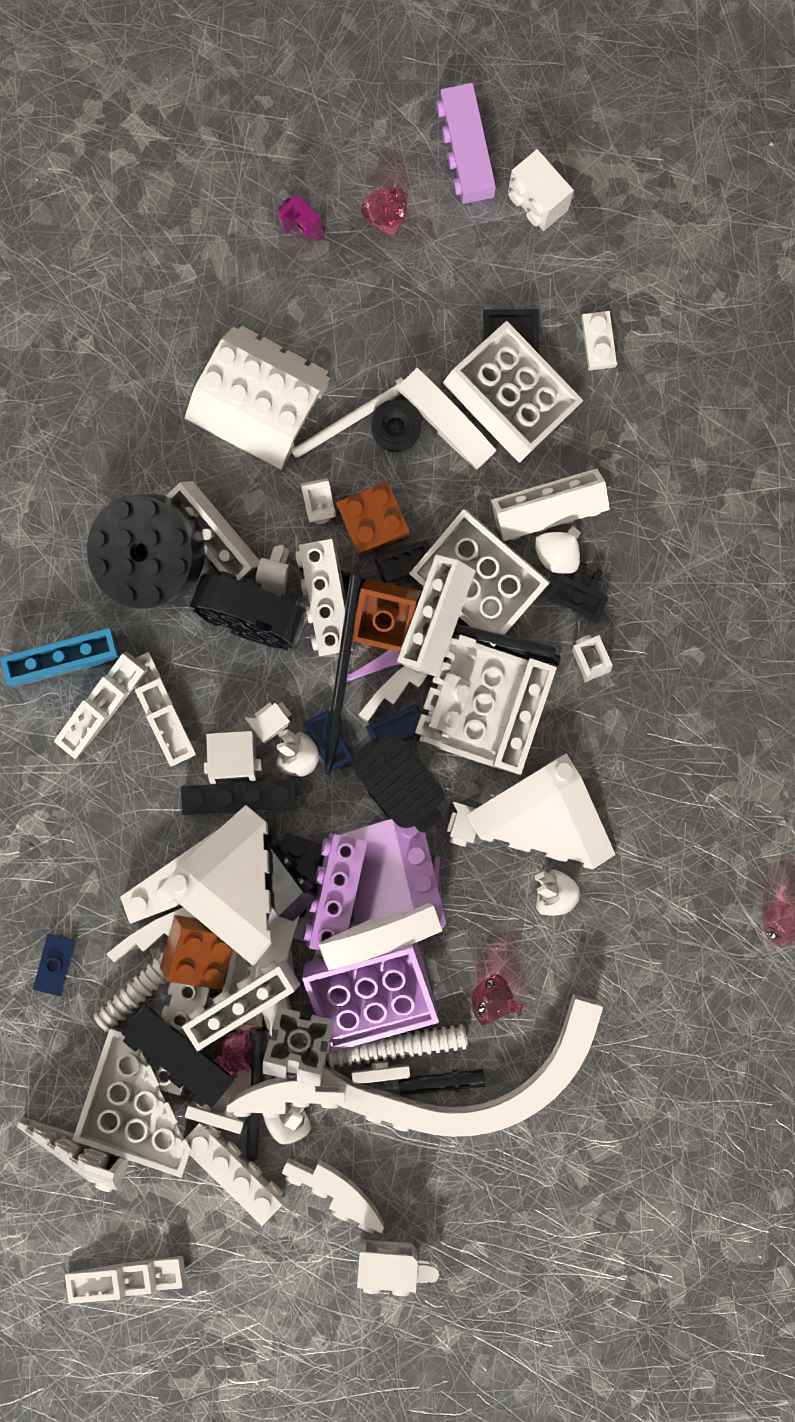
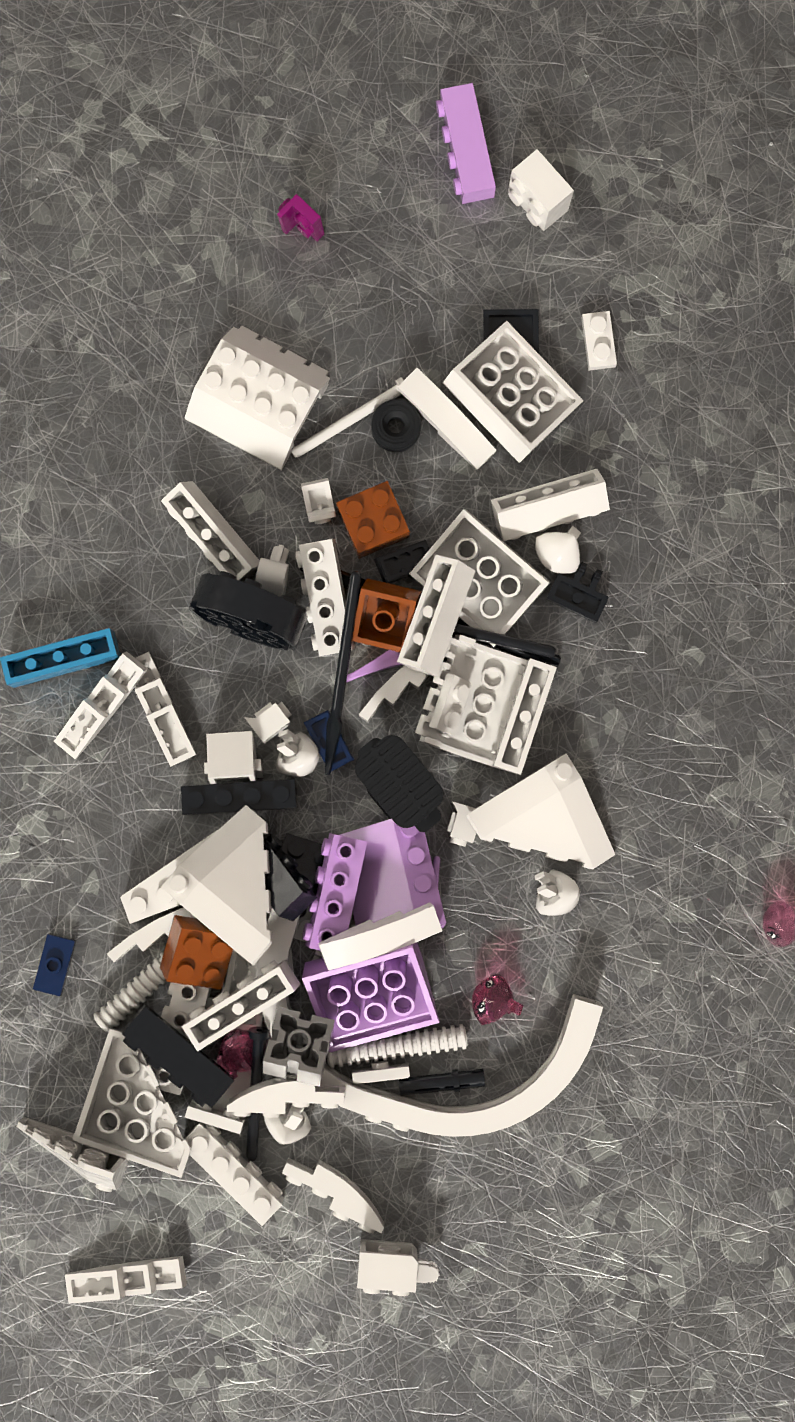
(123, 567): black brick -> none
(385, 209): clear pink piece -> none
(399, 724): dark blue plate -> none
(591, 657): white window -> none

